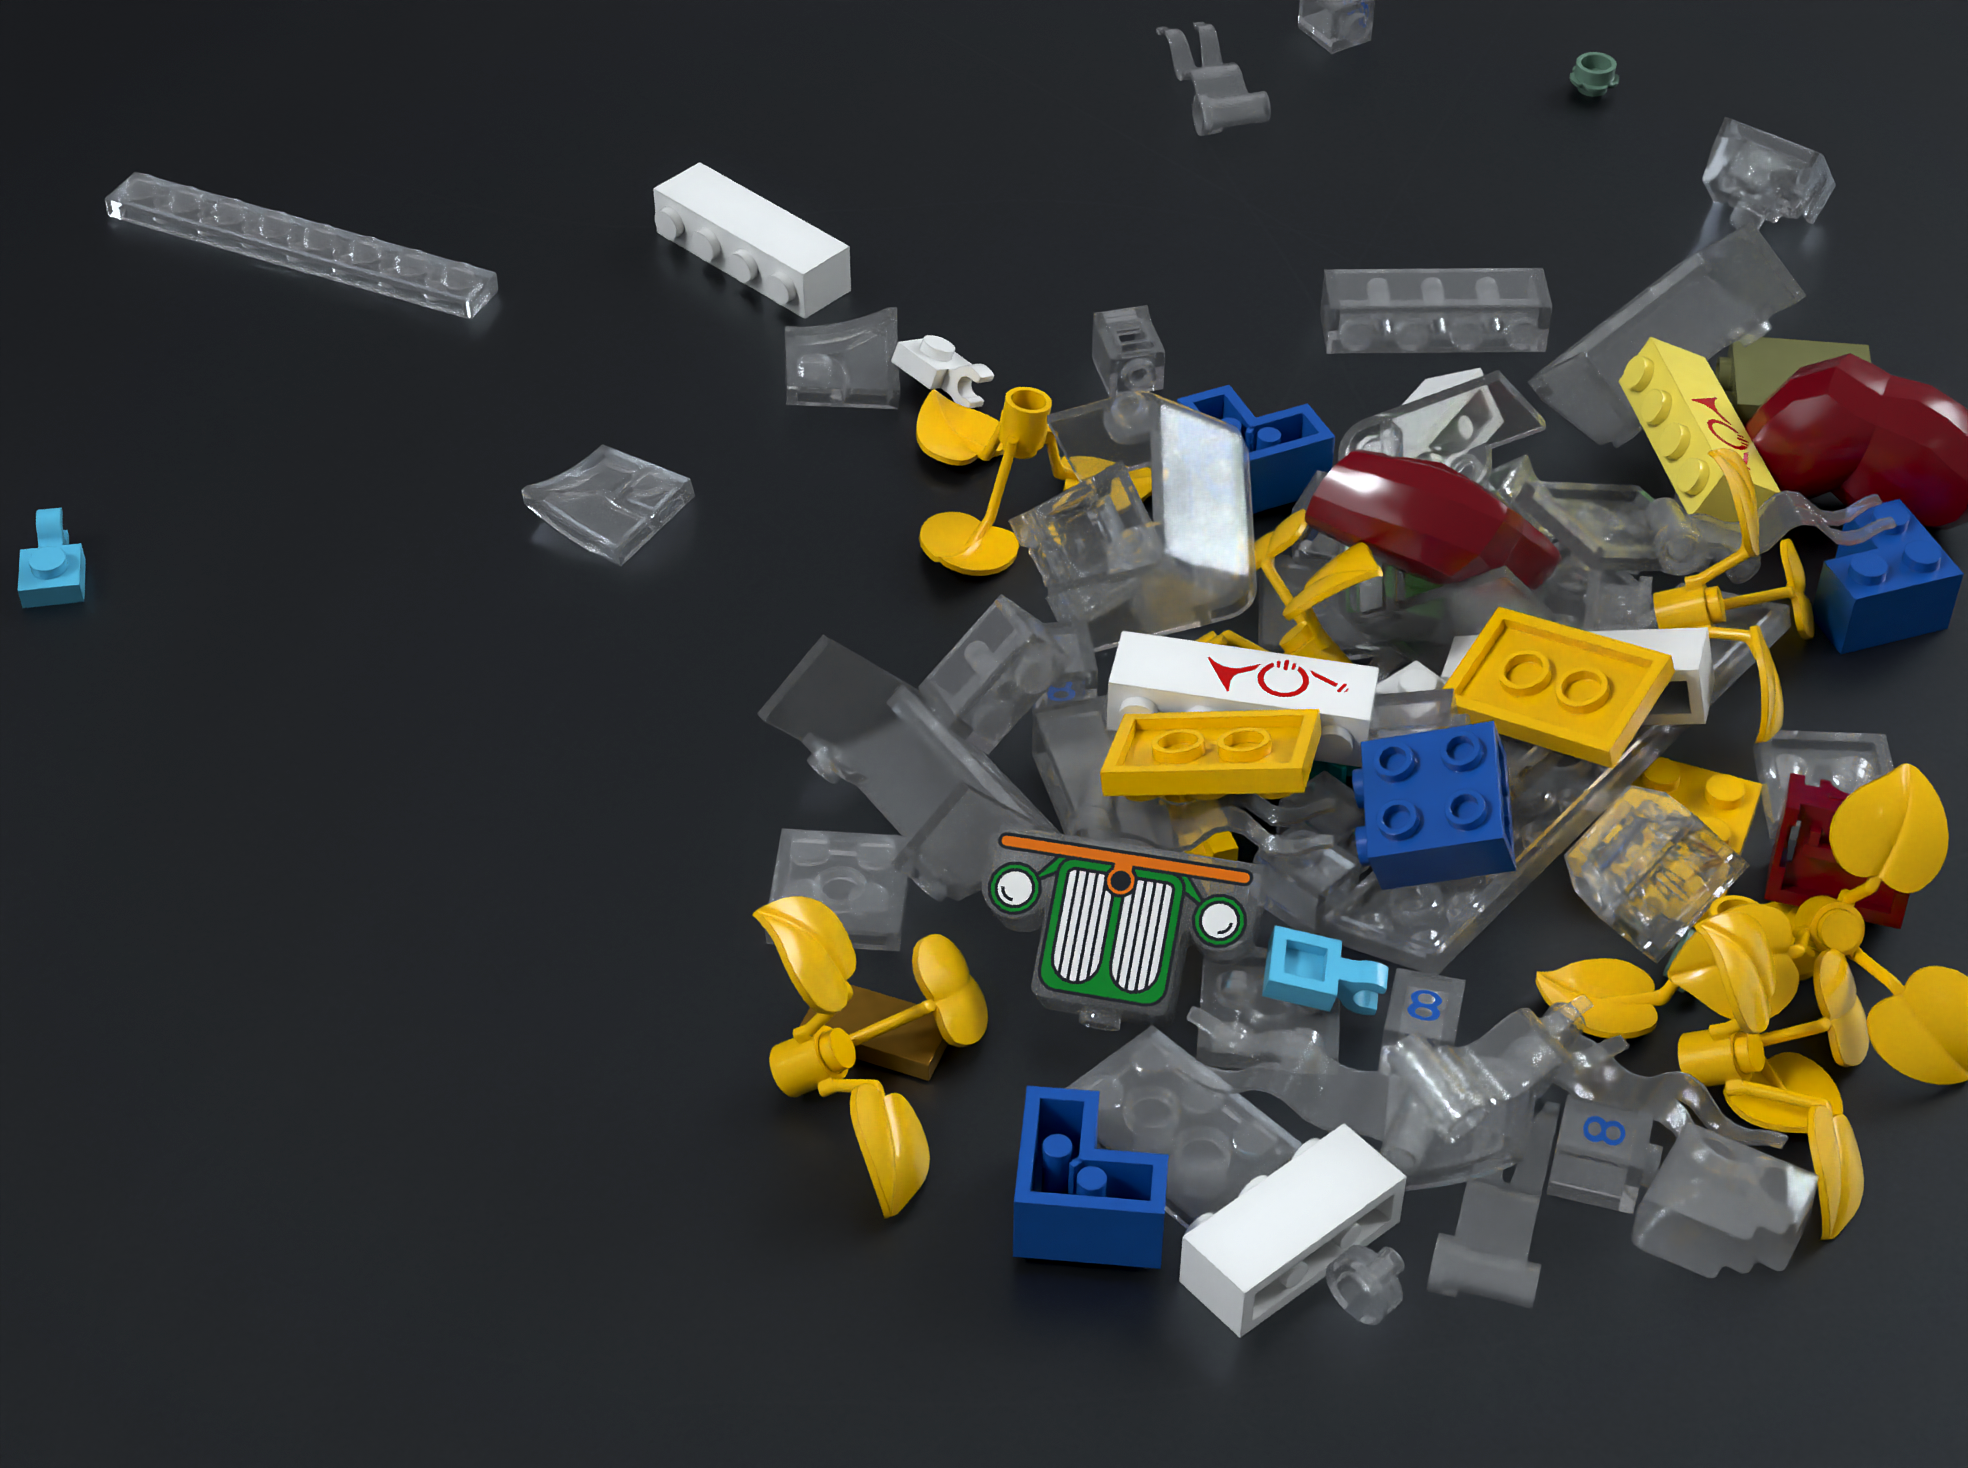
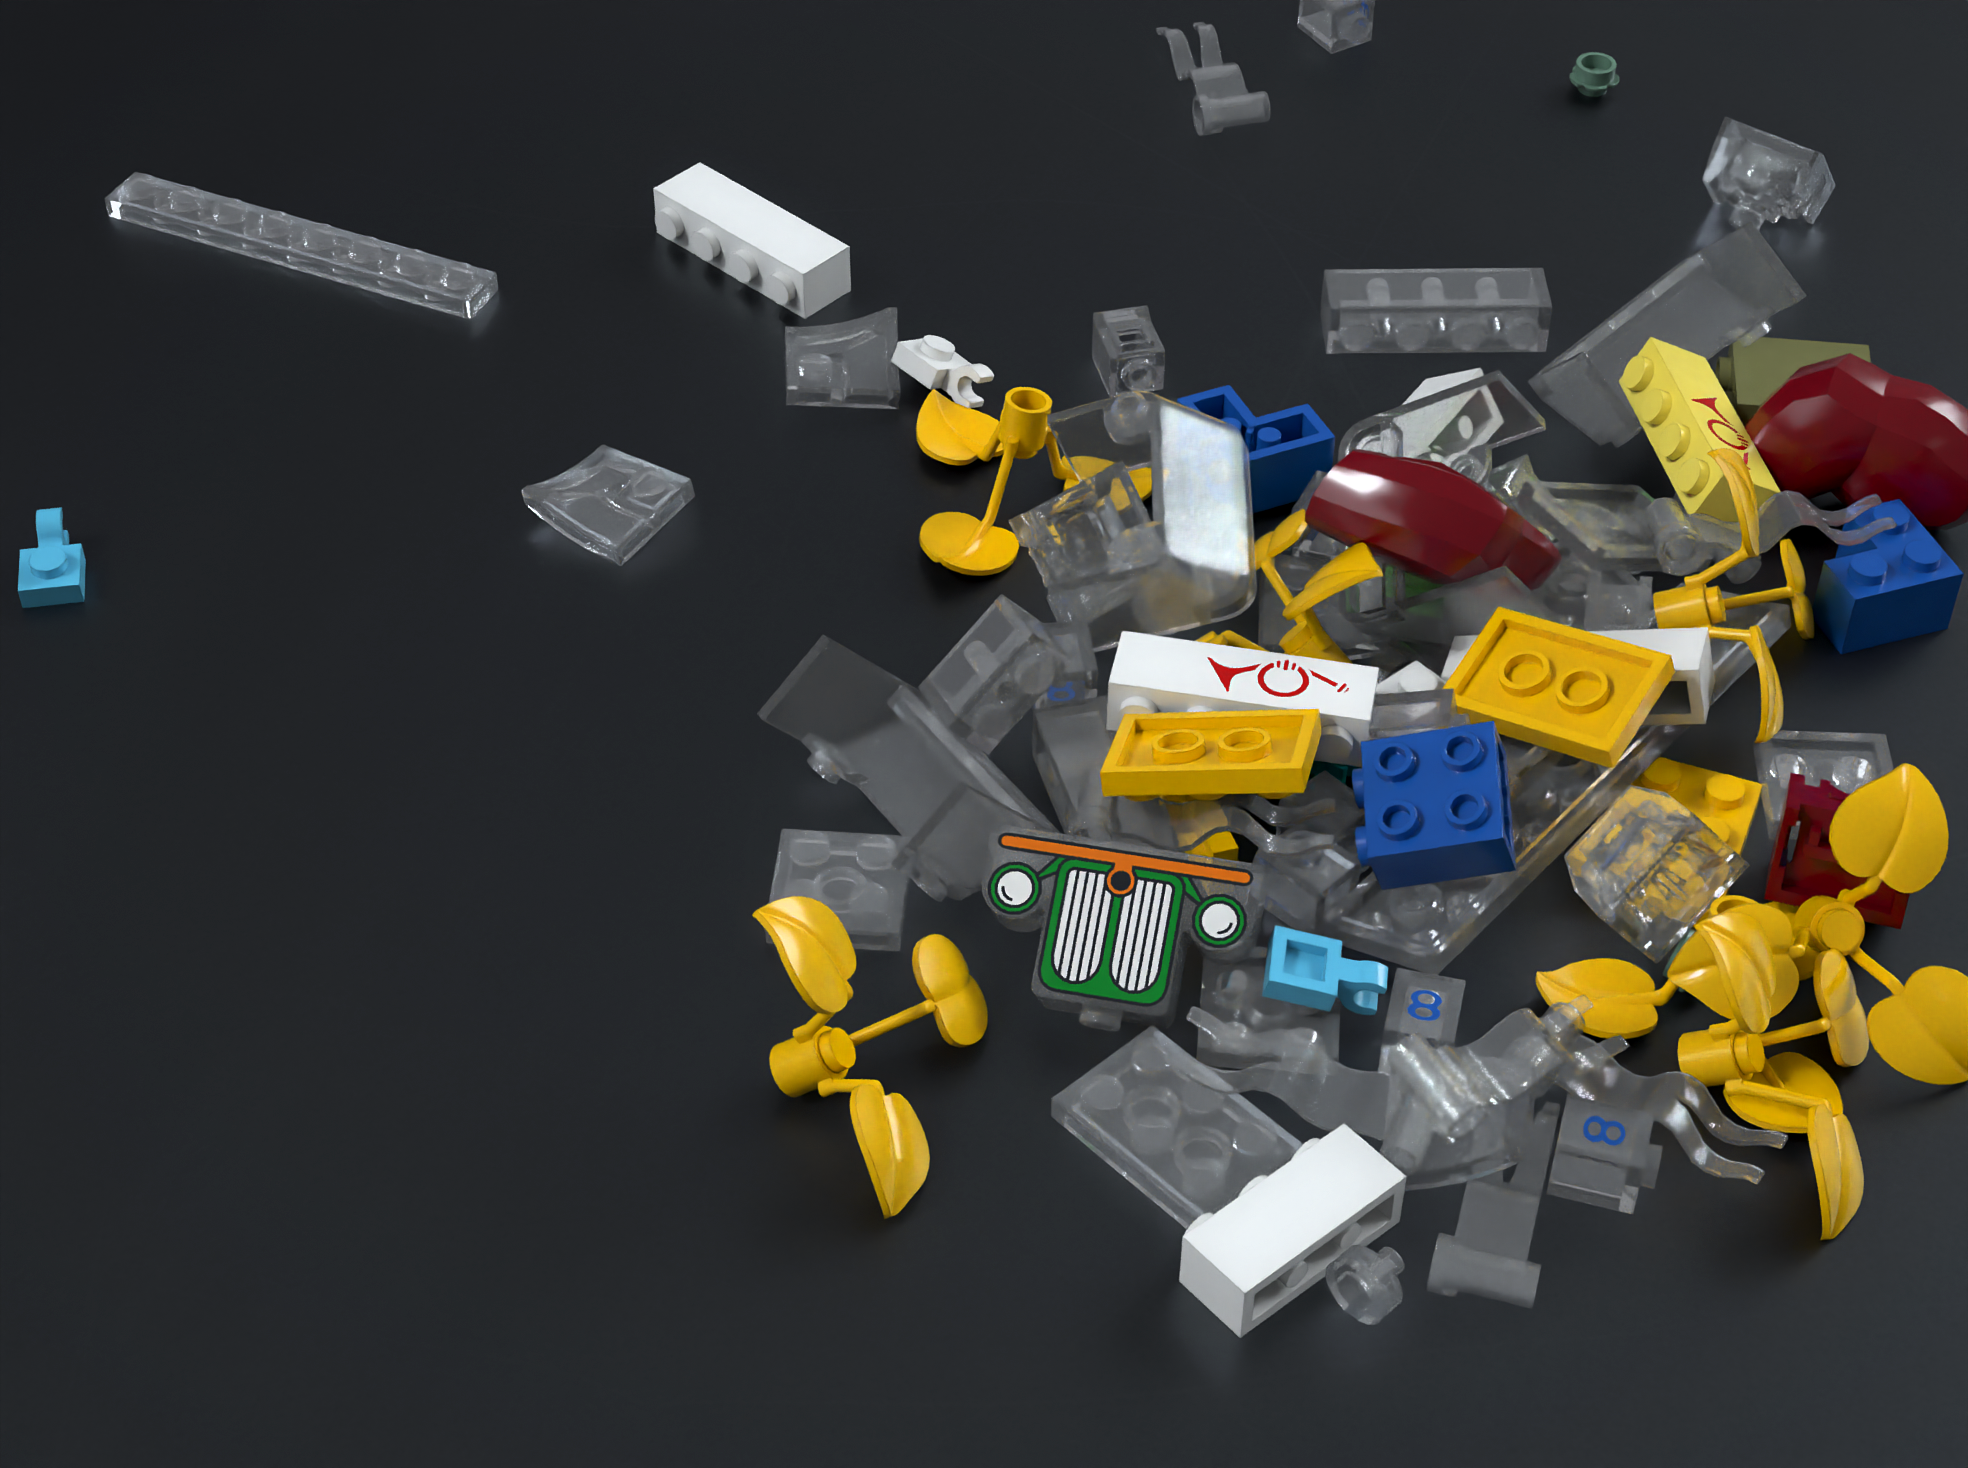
(907, 1049): pearl gold tile -> none
(1081, 1198): blue brick -> none
(1723, 1206): clear piece -> none

